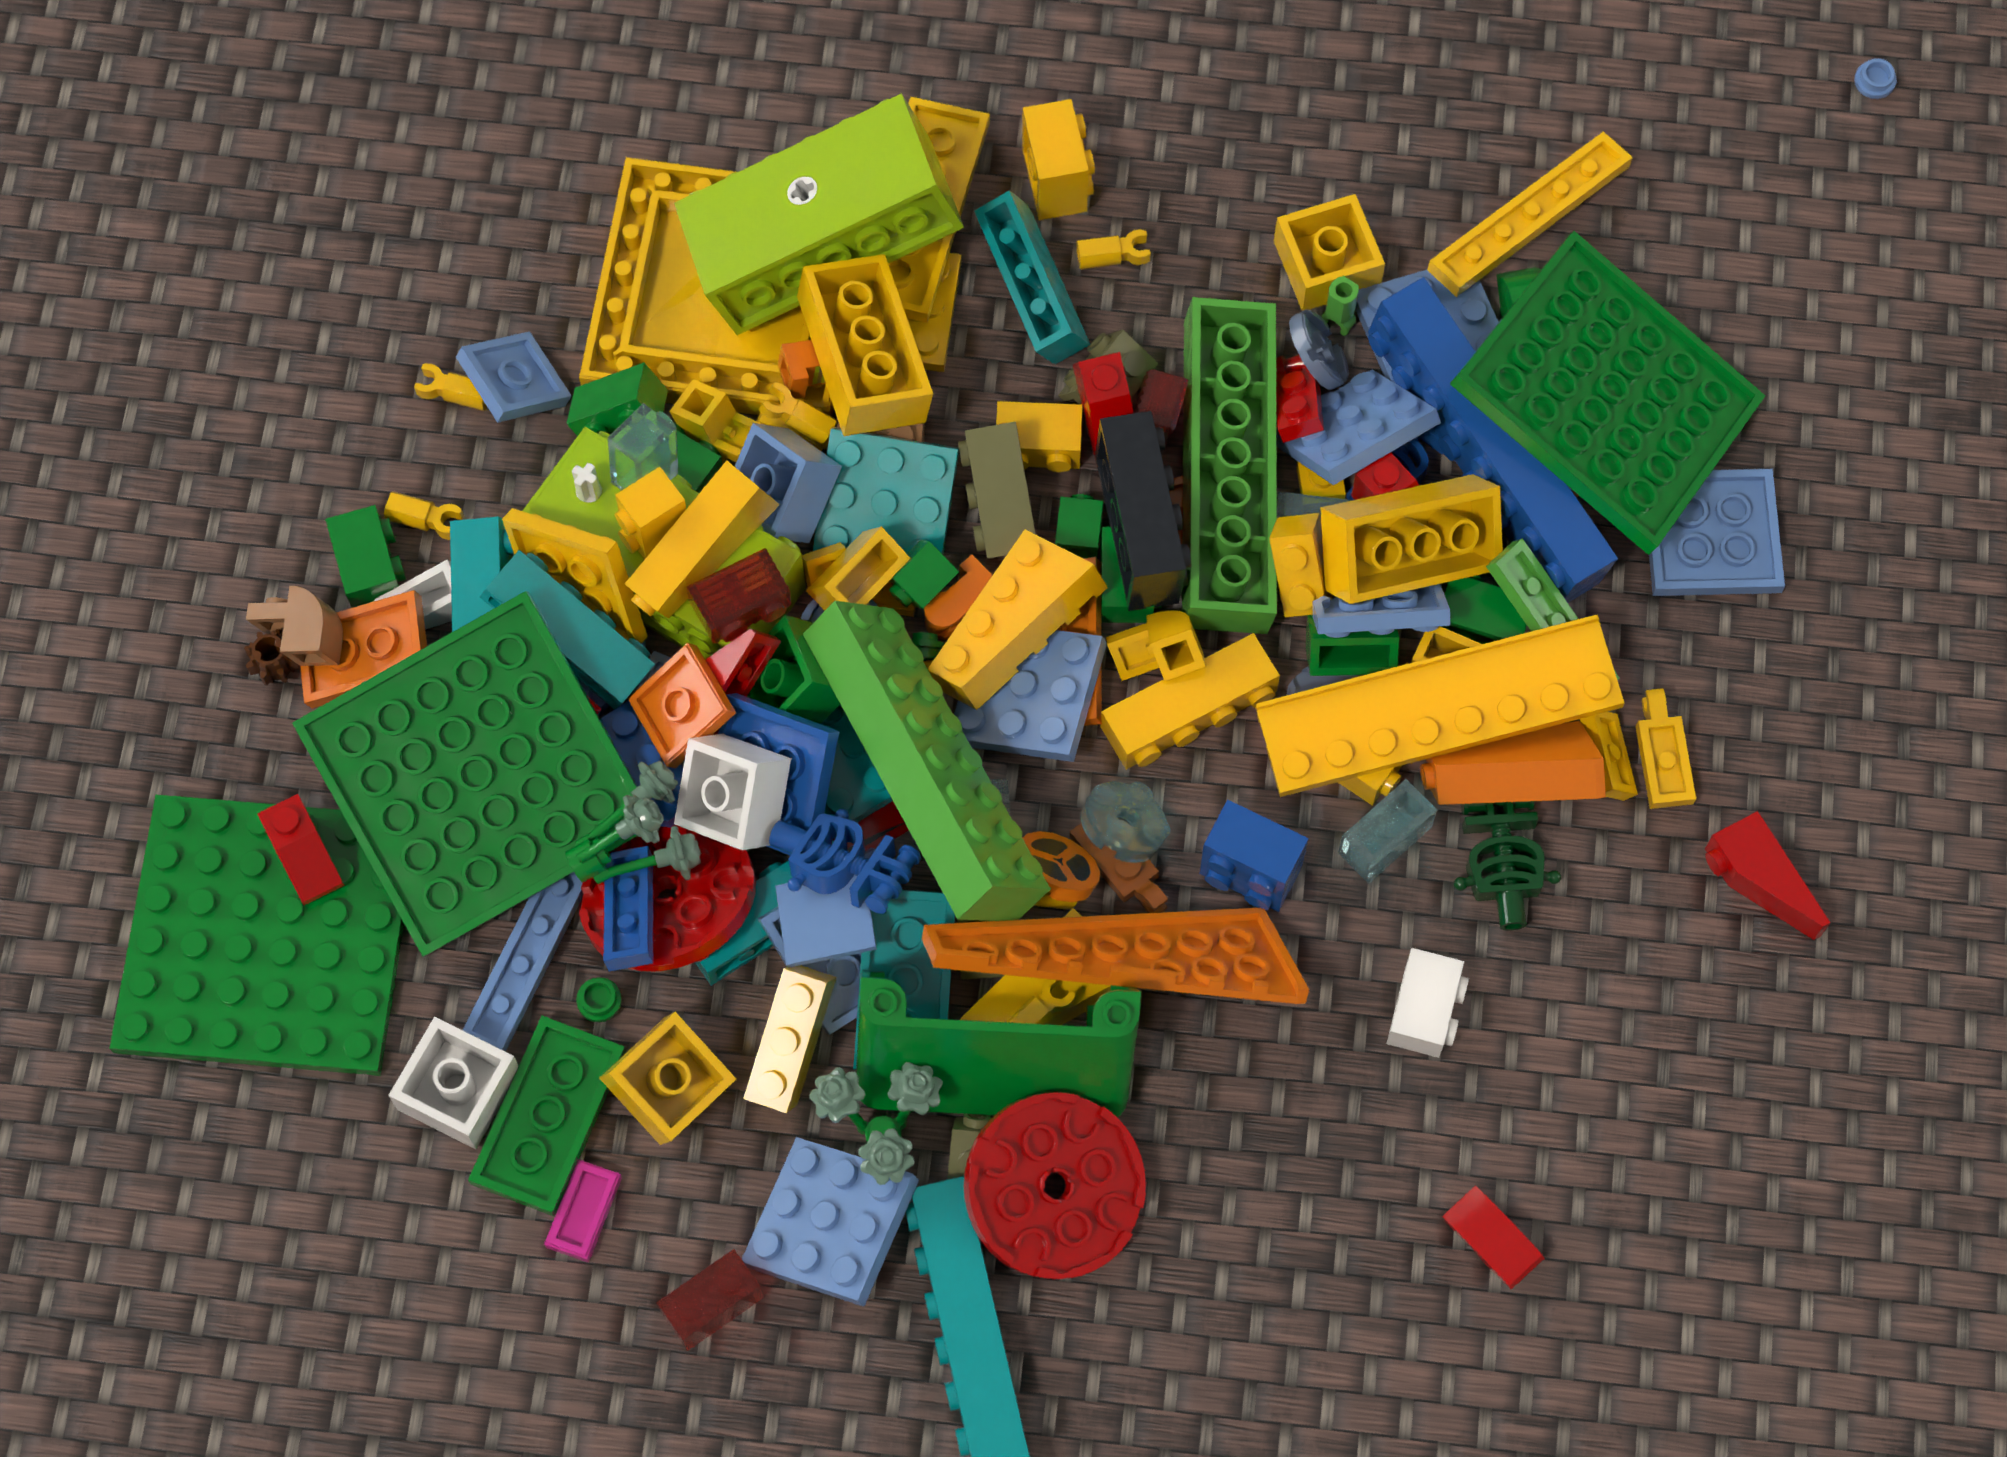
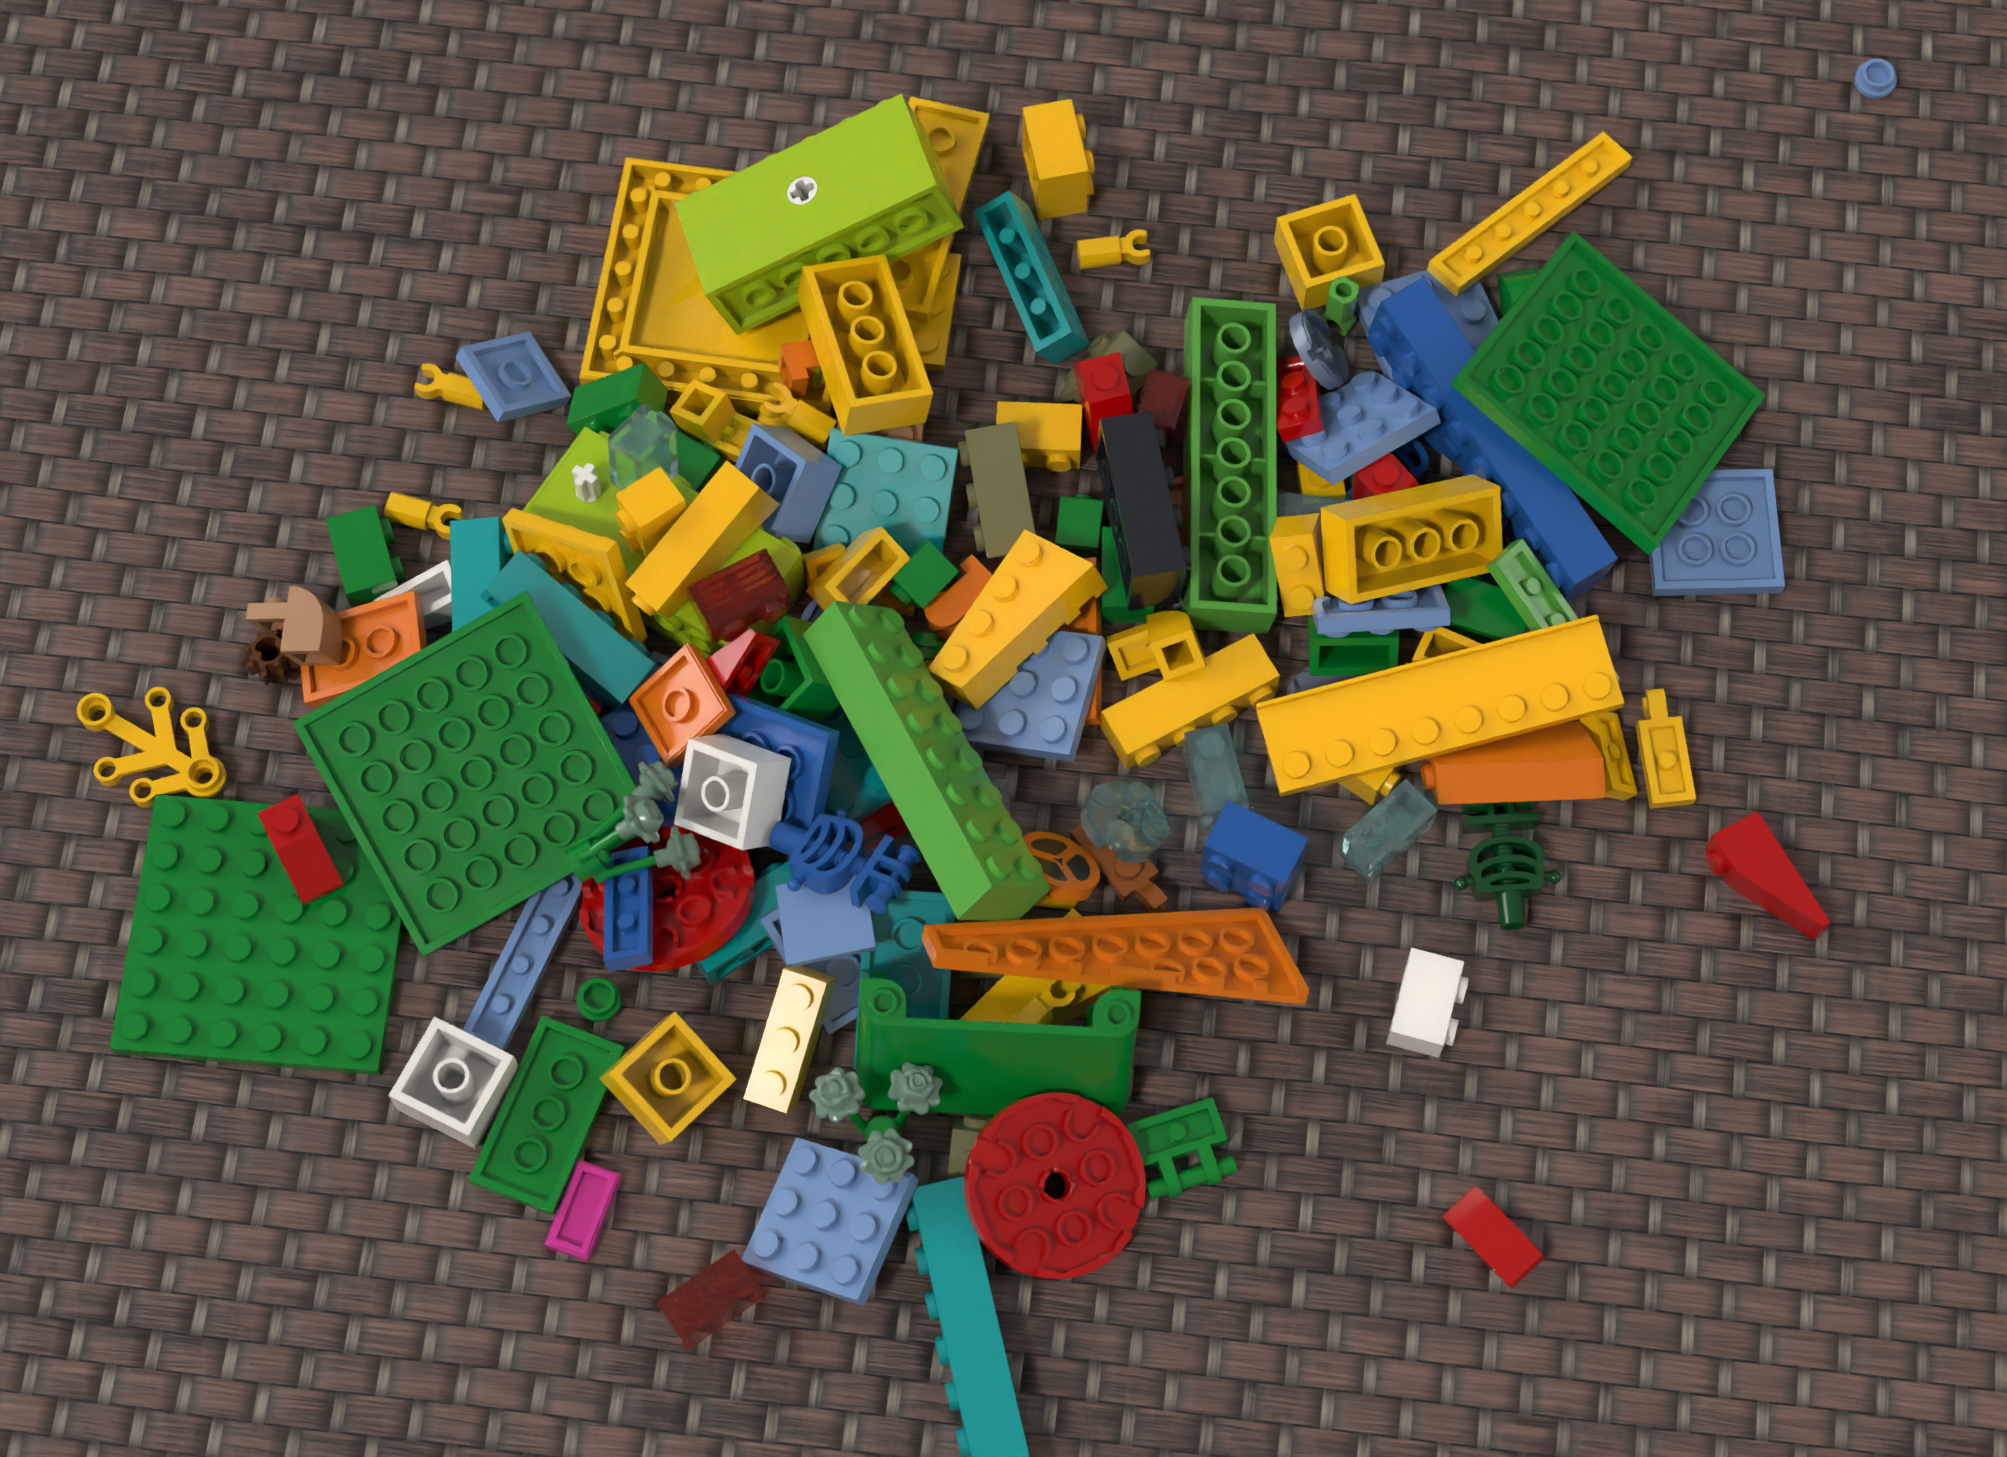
(157, 750): none -> yellow plant
(1179, 1135): none -> green plate
(1213, 772): none -> clear light blue brick

